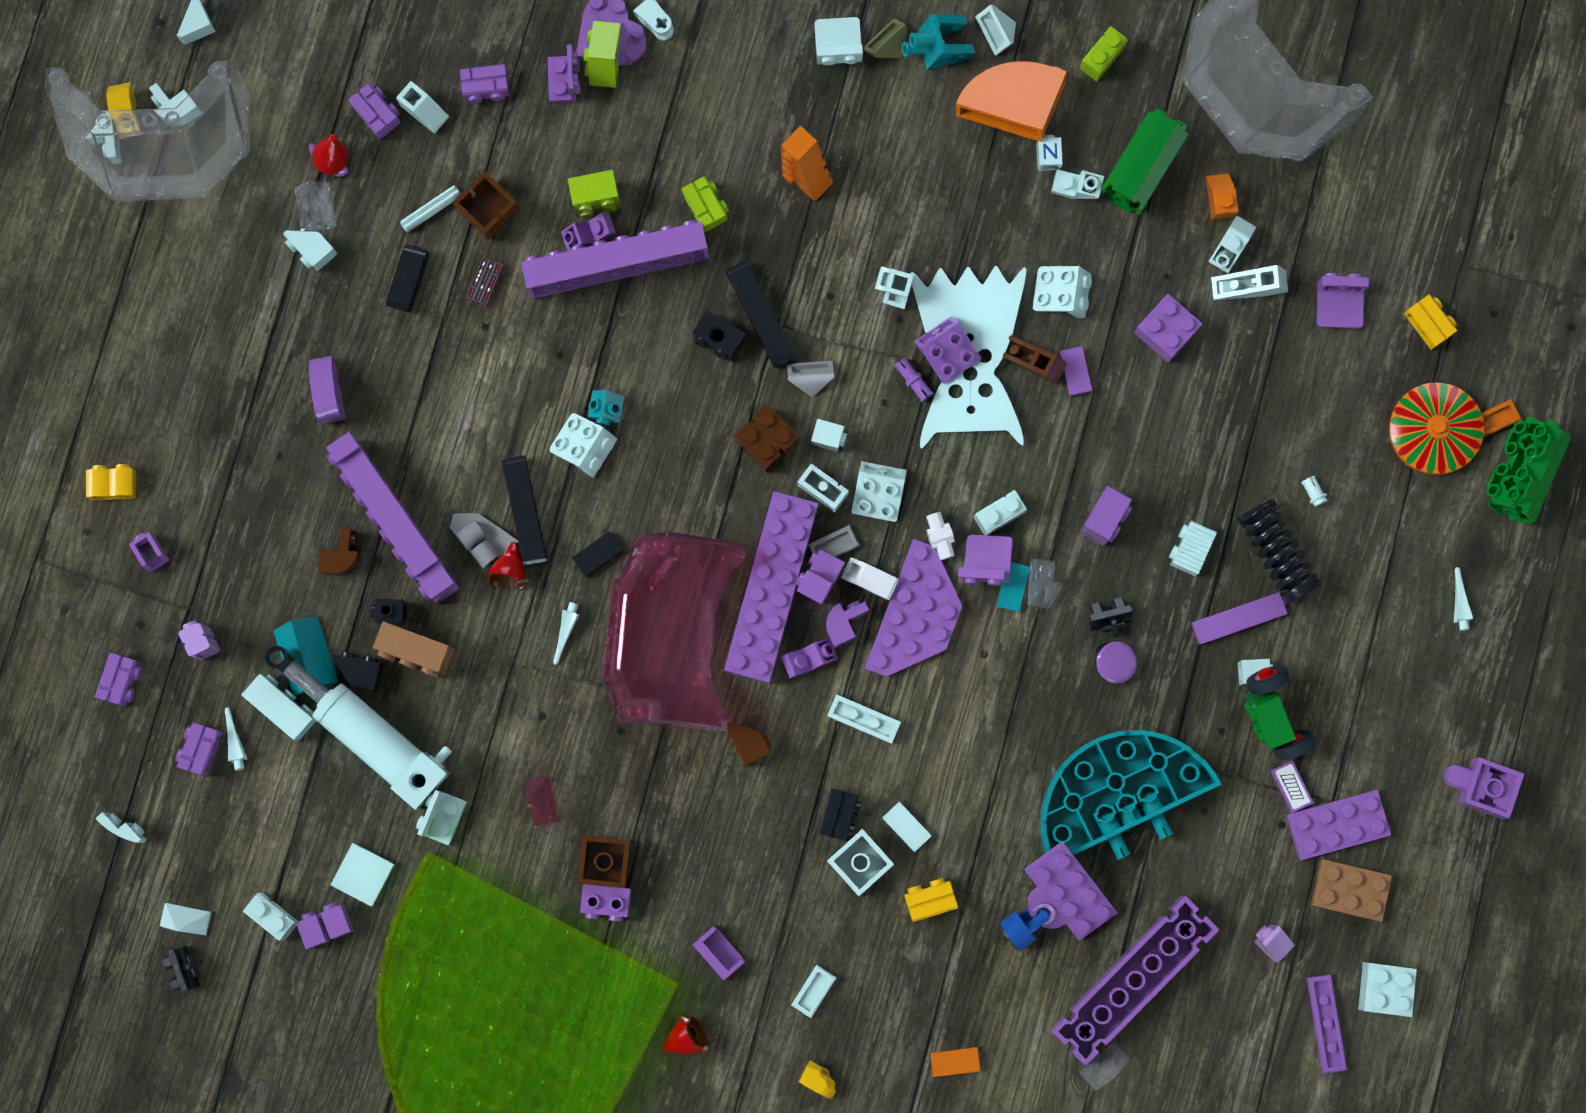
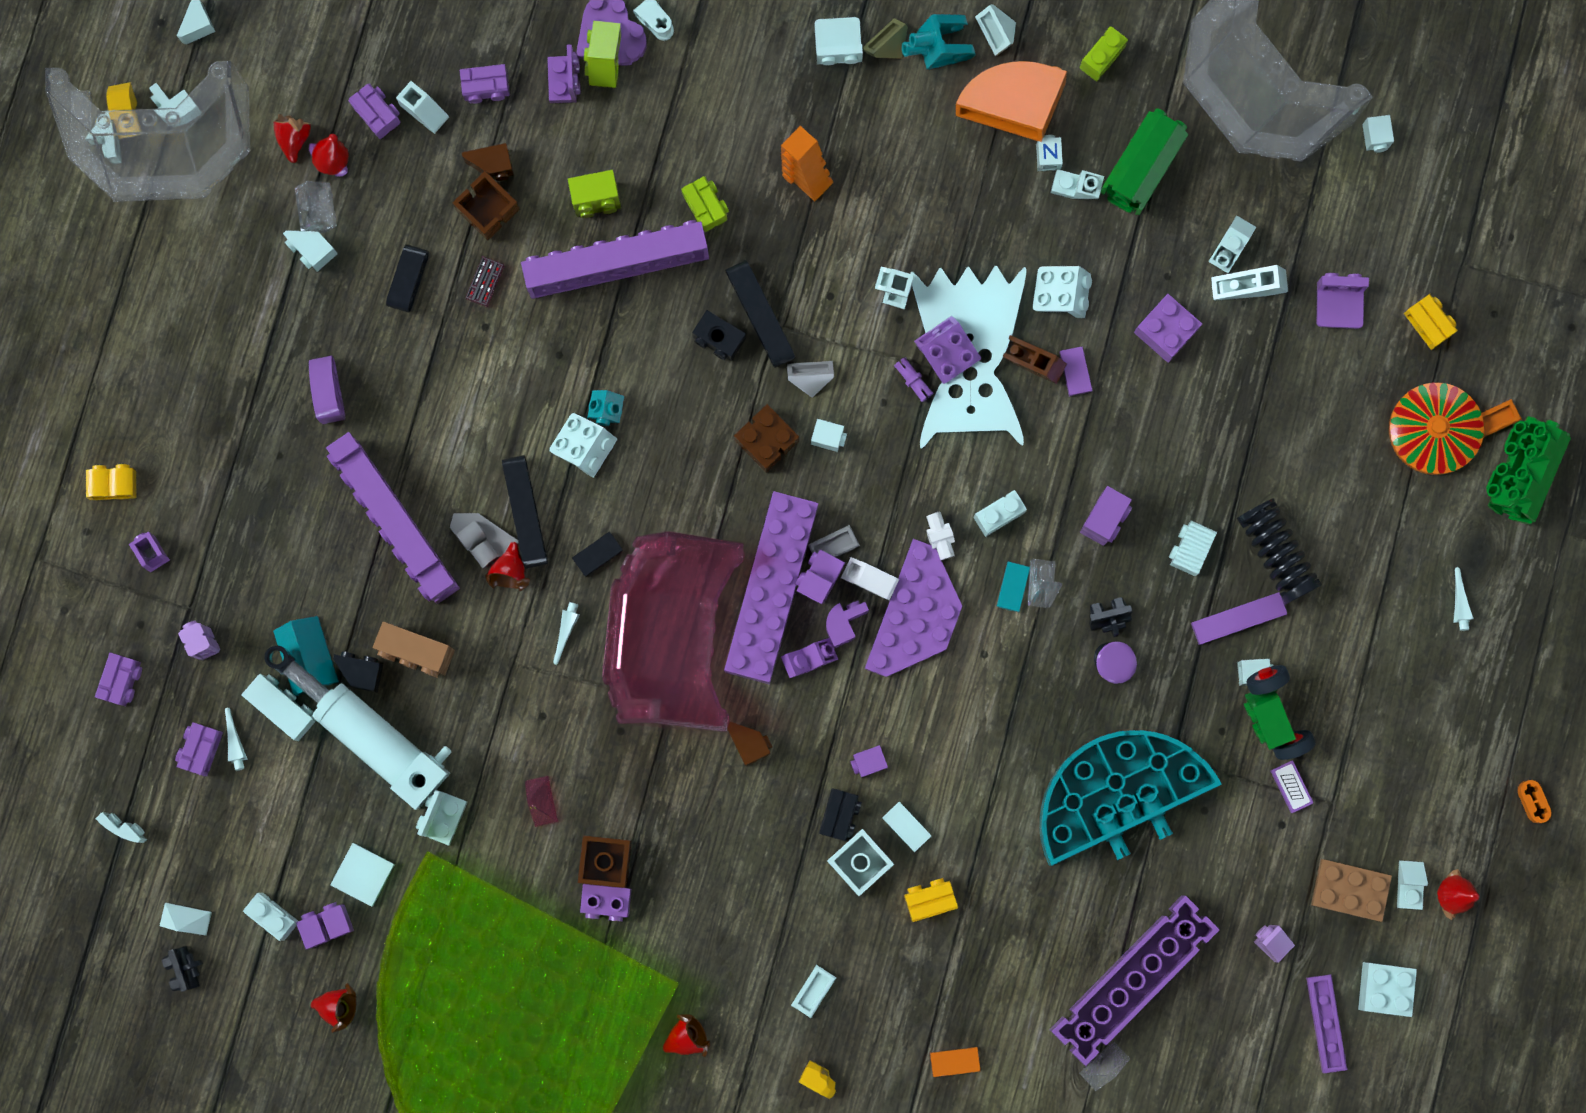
(291, 135): none -> red hat
(336, 1007): none -> hat
(343, 560): reddish brown brick -> none
(389, 611): black brick -> none
(430, 208): light aqua axle -> none
(493, 160): none -> reddish brown slope
(588, 232): medium lavender slope -> none
(719, 952): medium lavender panel -> none
(822, 488): light aqua brick -> none
(863, 719): light aqua plate -> none
(869, 762): none -> medium lavender brick
(878, 491): light aqua bracket -> none
(987, 560): medium lavender bracket -> none
(1061, 897): medium lavender plate -> none
(1221, 197): orange slope -> none
(1314, 491): light aqua pin -> none
(1338, 825): medium lavender plate -> none
(1378, 133): none -> light aqua brick
(1411, 885): none -> light aqua slope
(1456, 894): none -> red hat
(1485, 786): medium lavender brick -> none
(1539, 799): none -> orange beam

